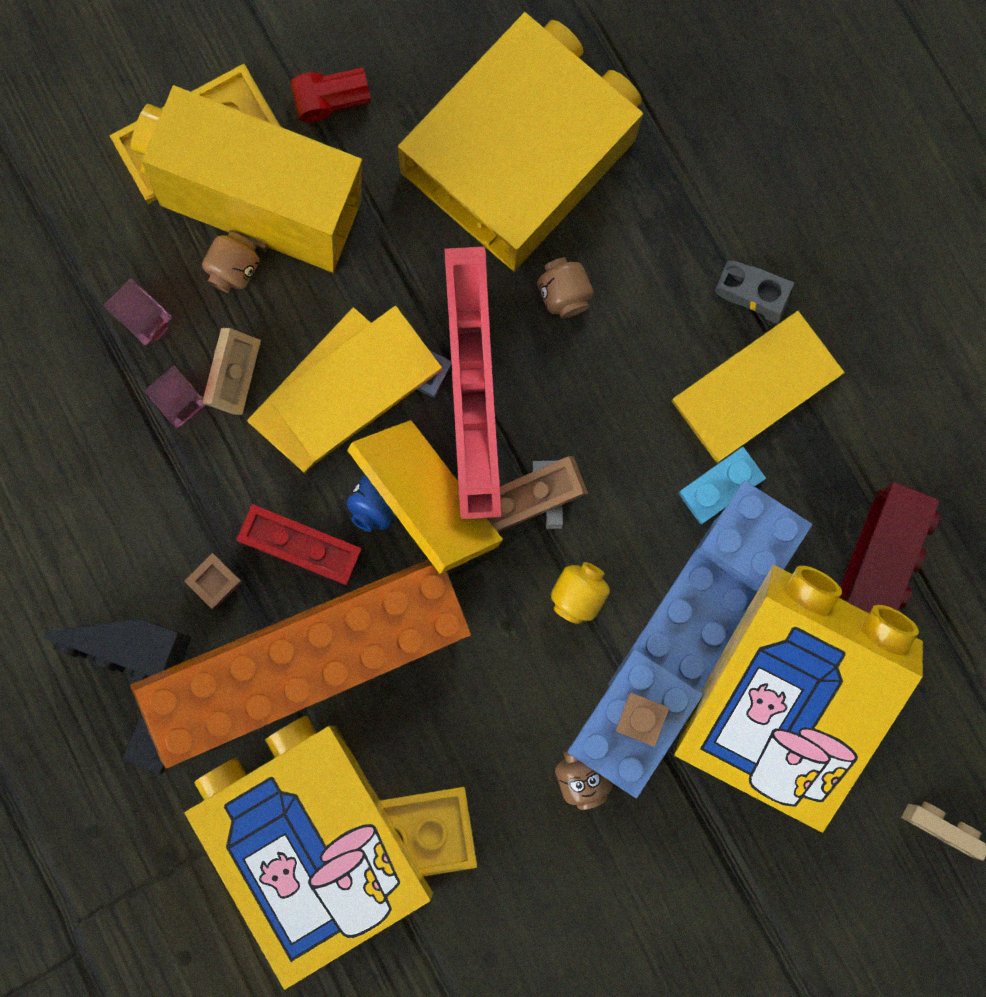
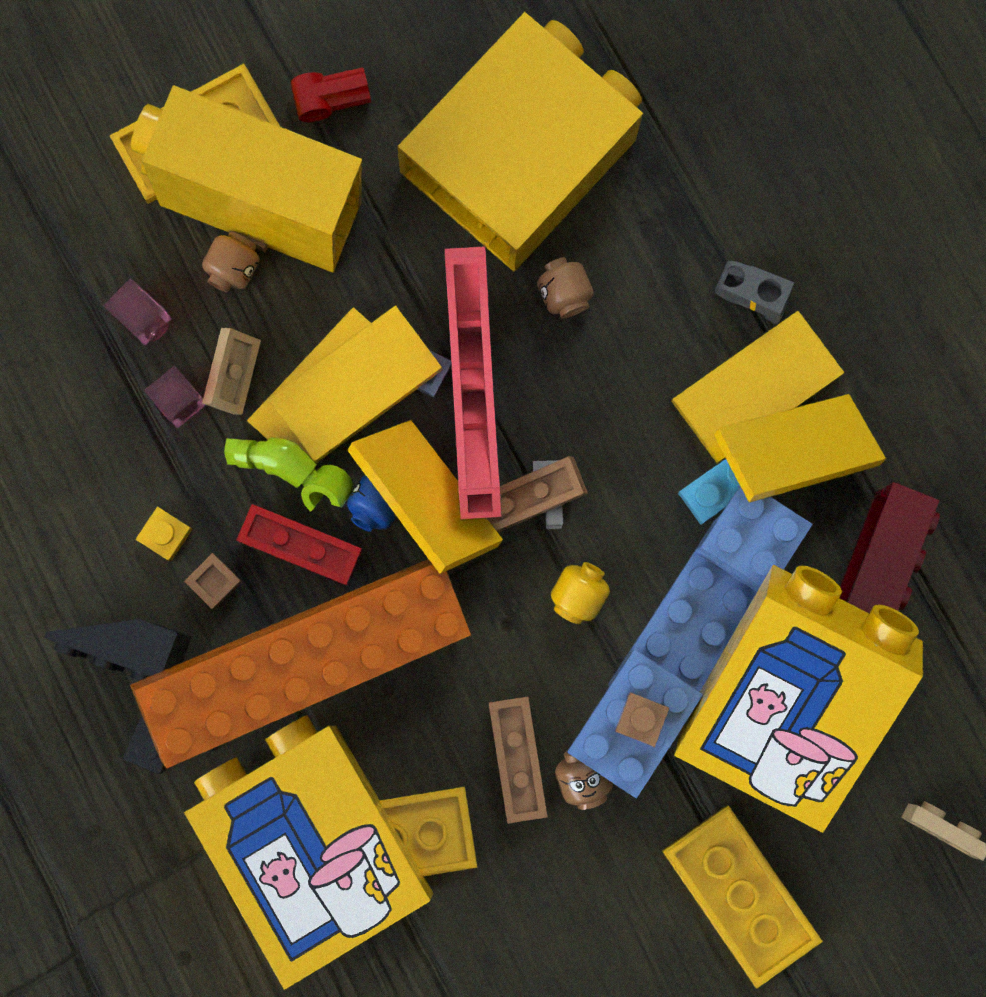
(164, 534): none -> yellow plate
(293, 465): none -> lime piece
(517, 760): none -> medium nougat plate
(742, 896): none -> yellow tile
(798, 447): none -> yellow tile

